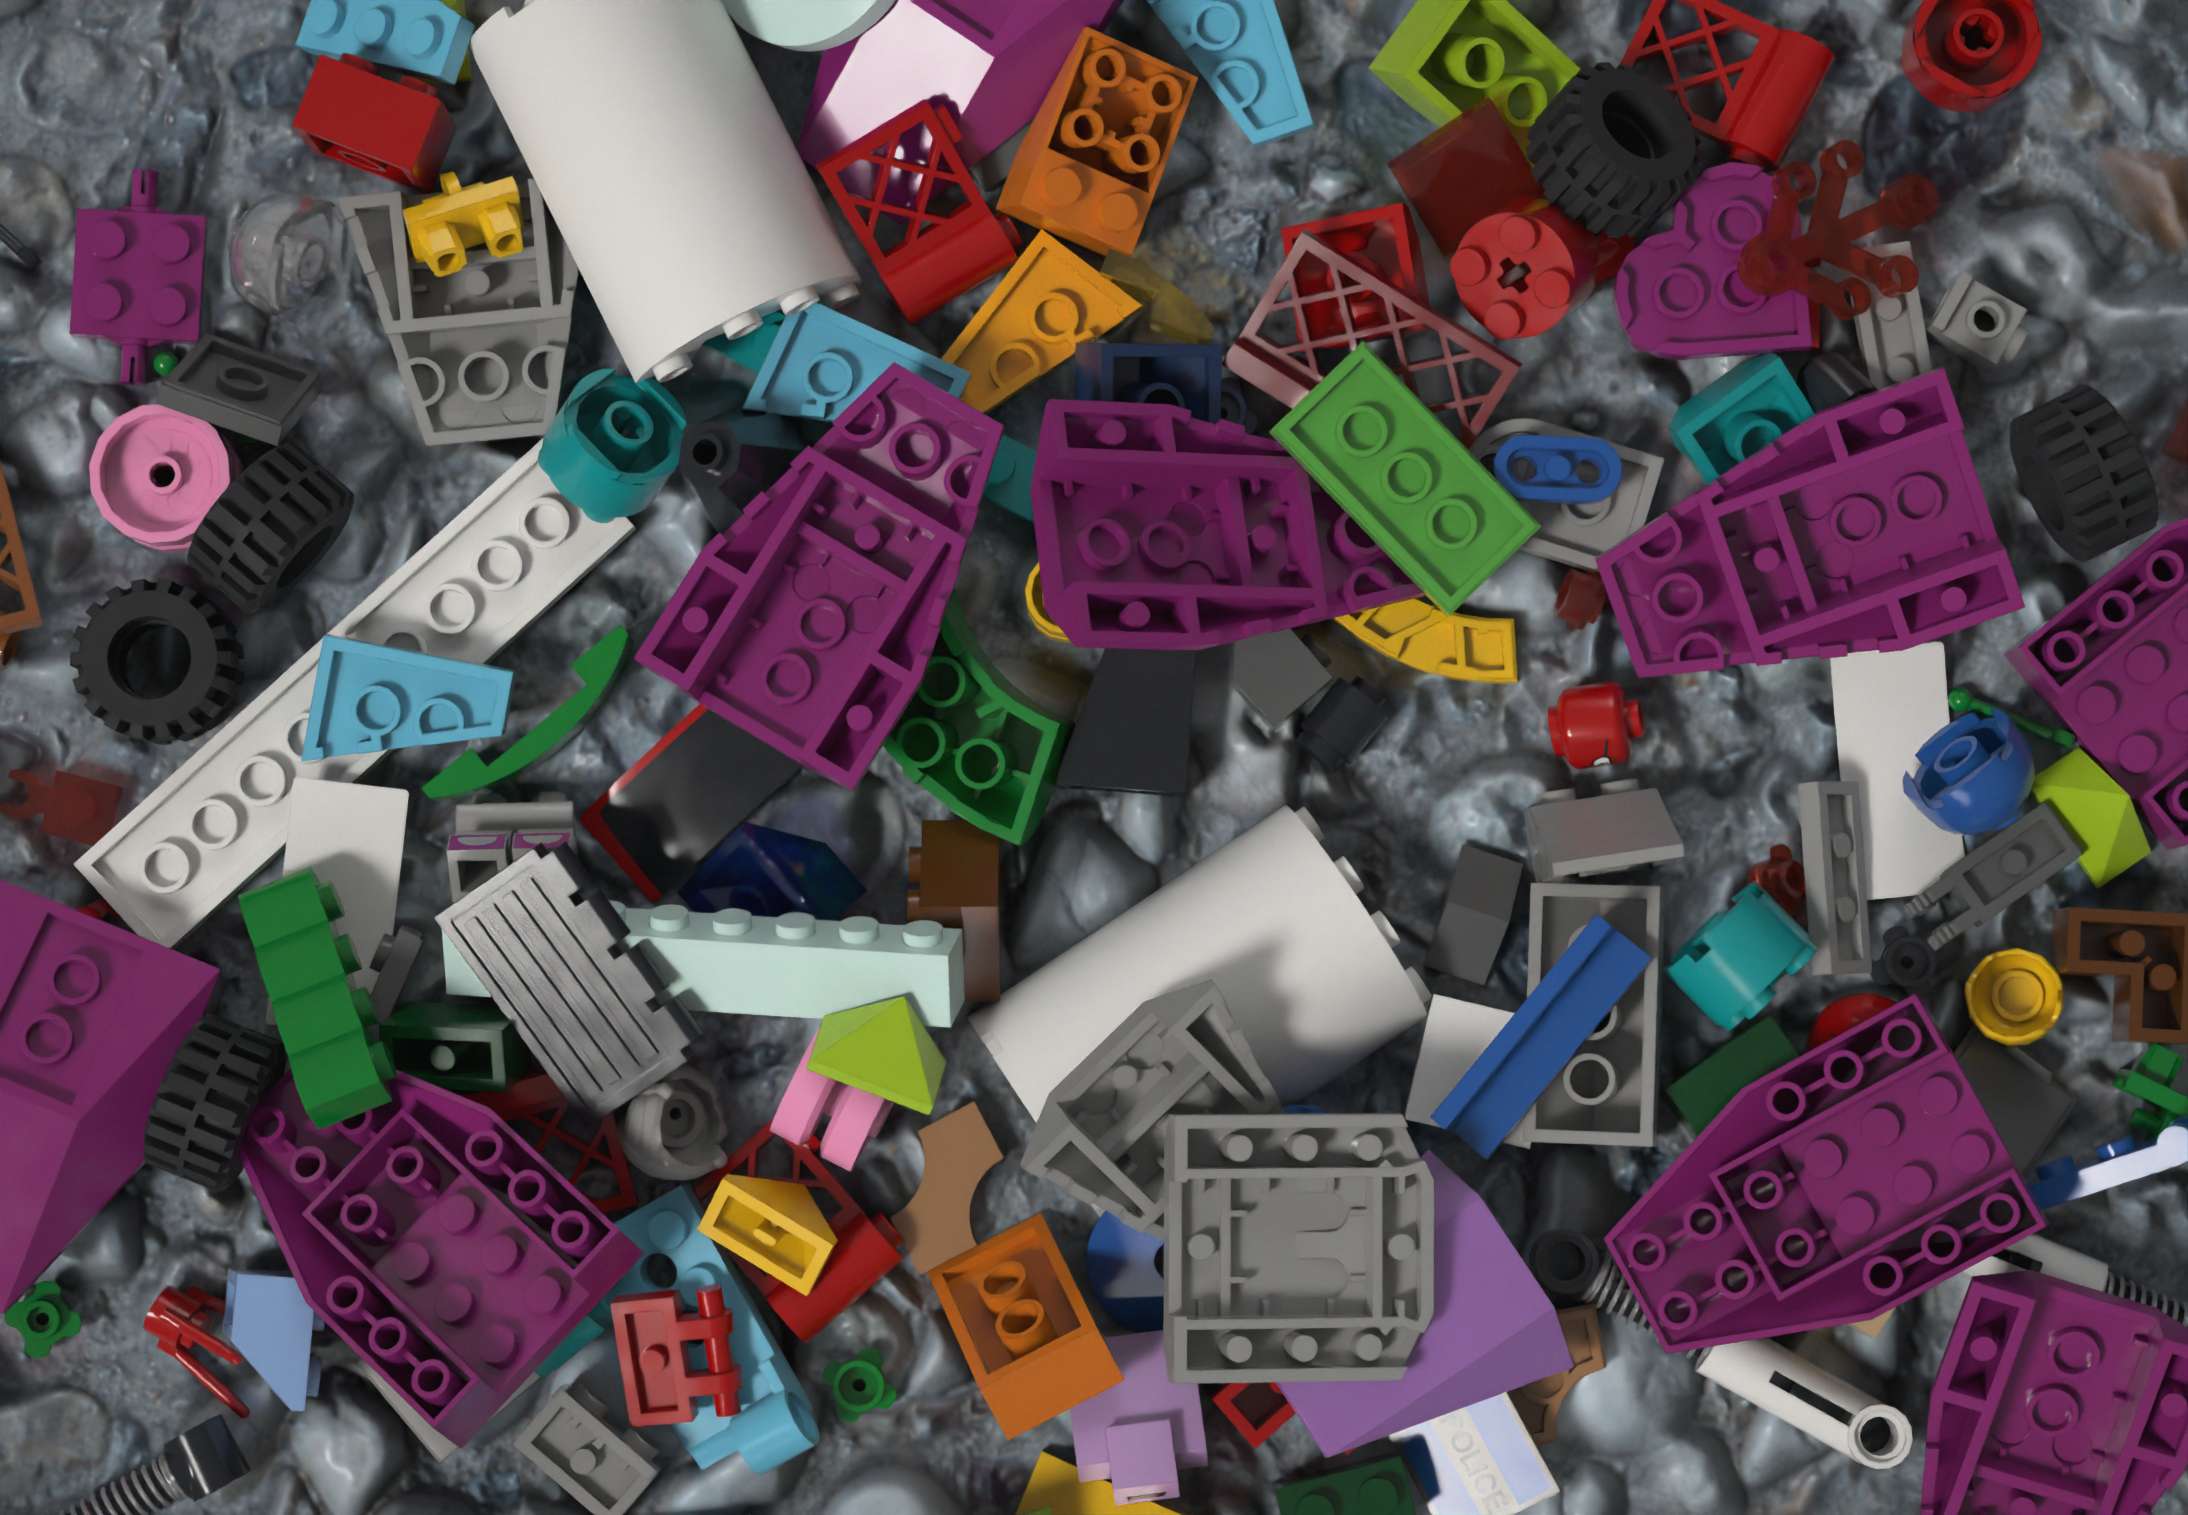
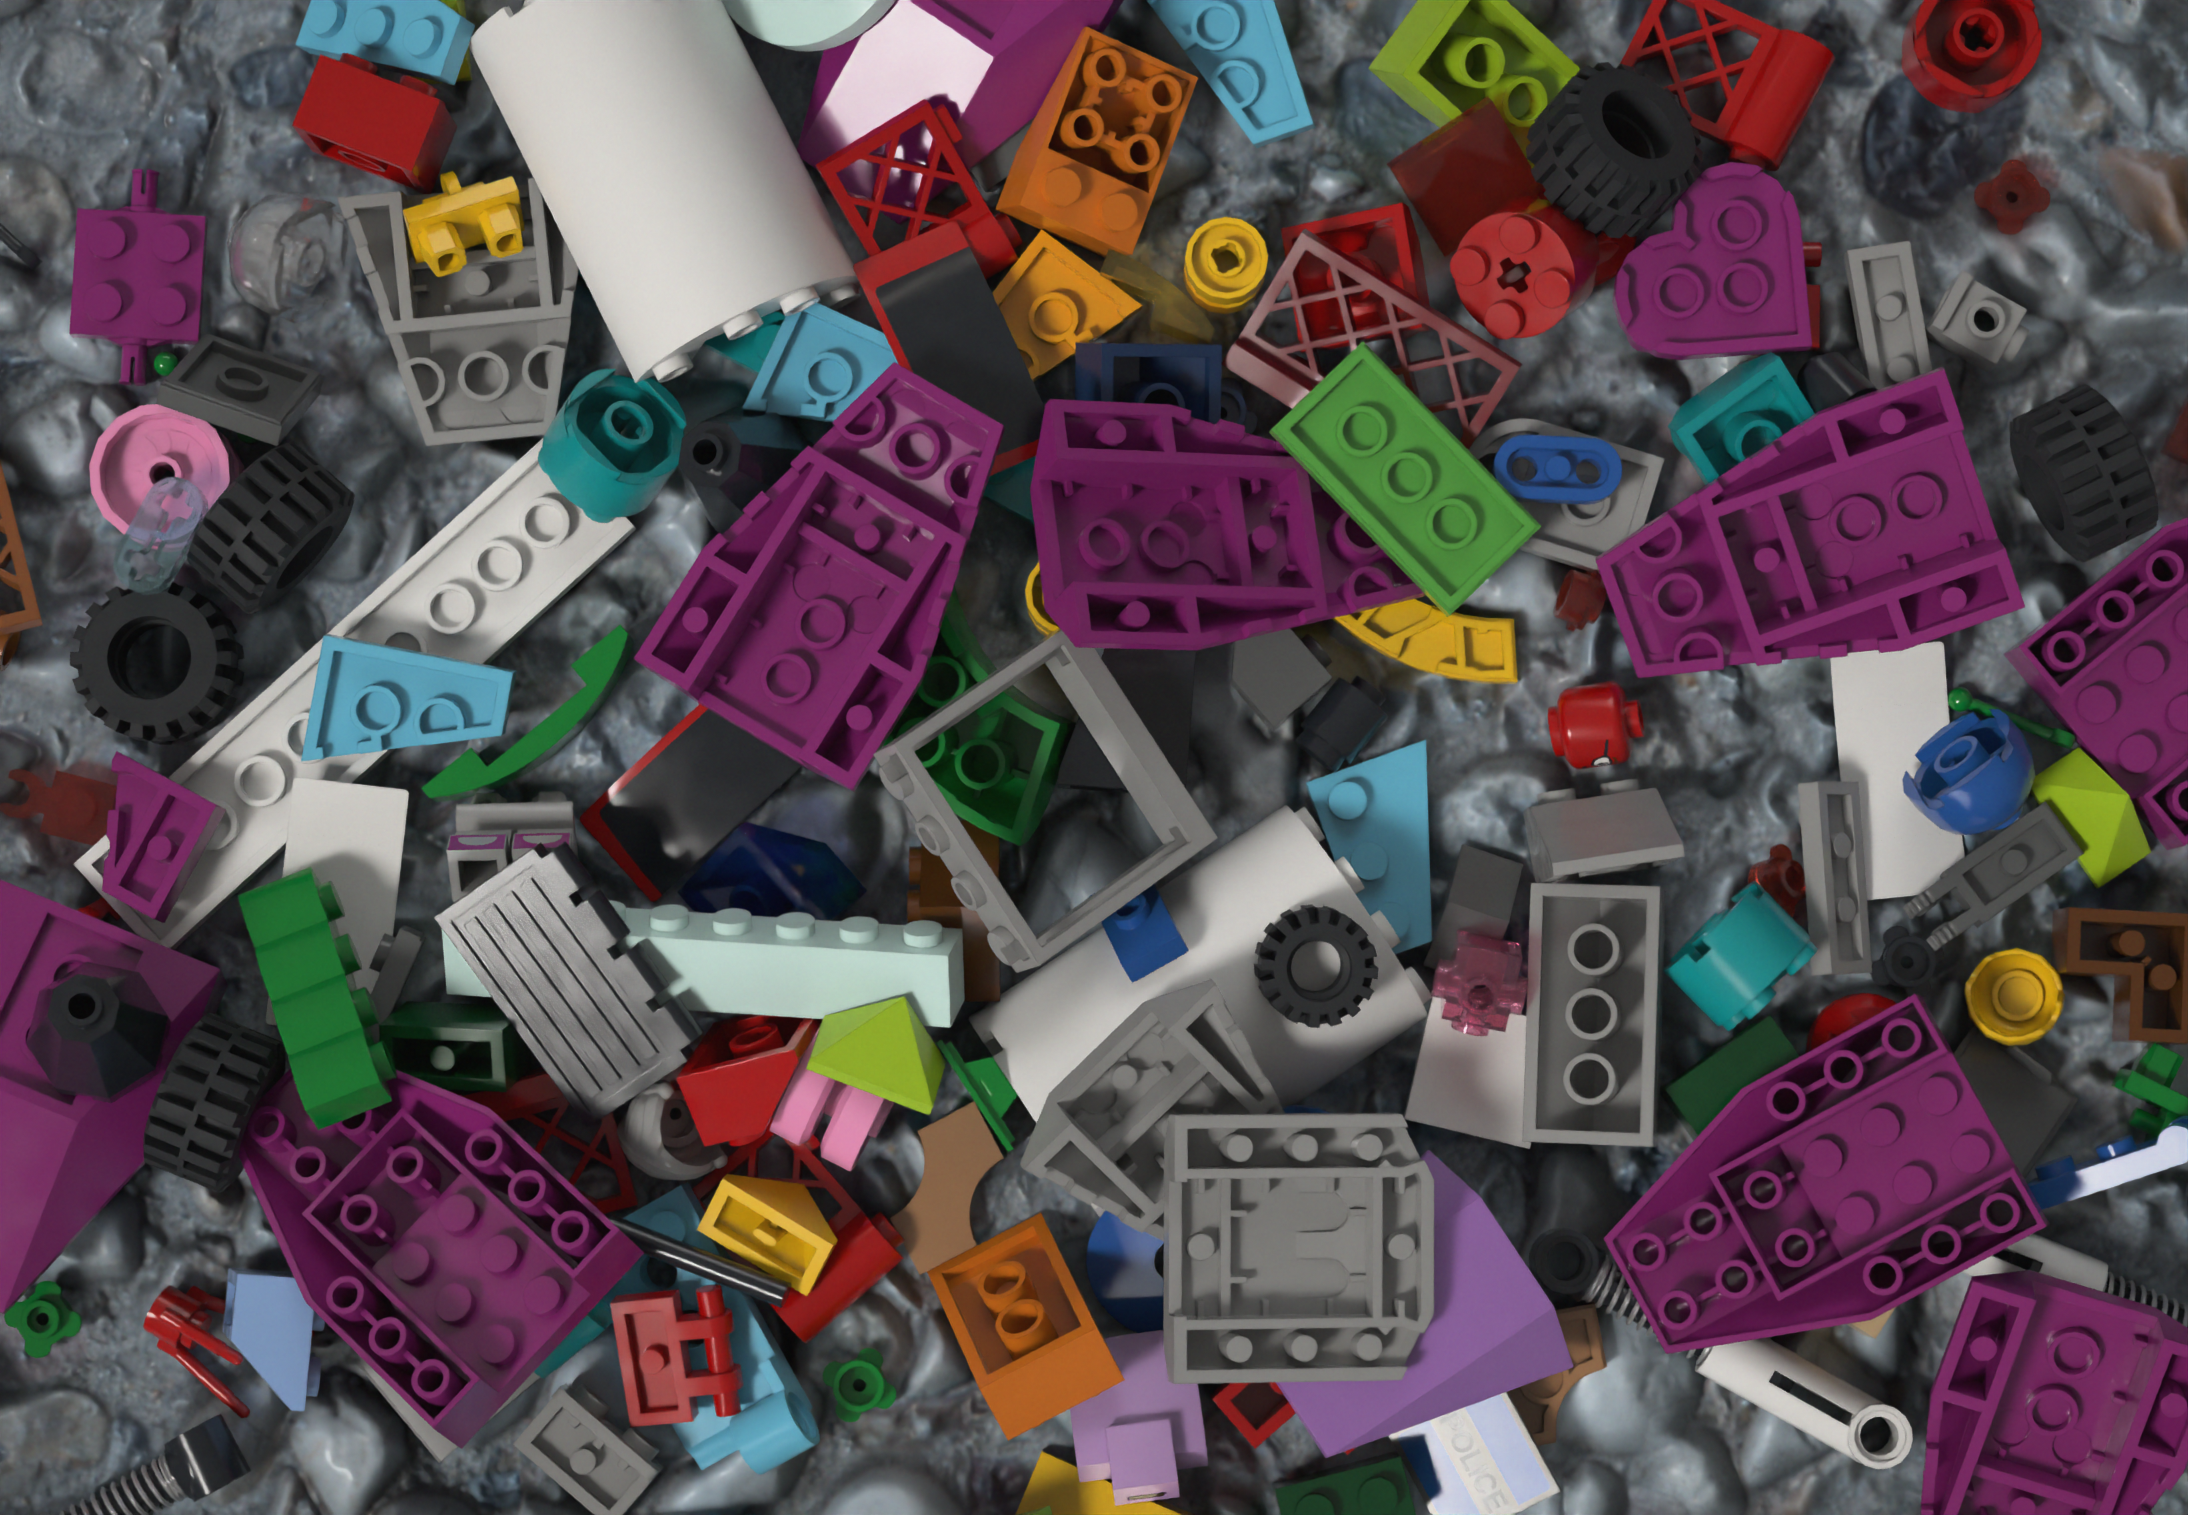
(98, 1032): none -> black cone
(147, 528): none -> clear light blue beam
(154, 838): none -> magenta wing
(705, 1263): none -> black bar
(742, 1074): none -> red slope
(953, 333): none -> black sticker
(987, 1088): none -> green piece
(1126, 747): none -> light grey window
(1144, 934): none -> blue plate
(1225, 265): none -> yellow wheel
(1343, 994): none -> black tyre
(1381, 827): none -> medium azure wing
(1480, 962): none -> clear pink brick
(1542, 1037): blue fence -> none
(1831, 237): clear red plant -> none
(2014, 179): none -> clear red plate

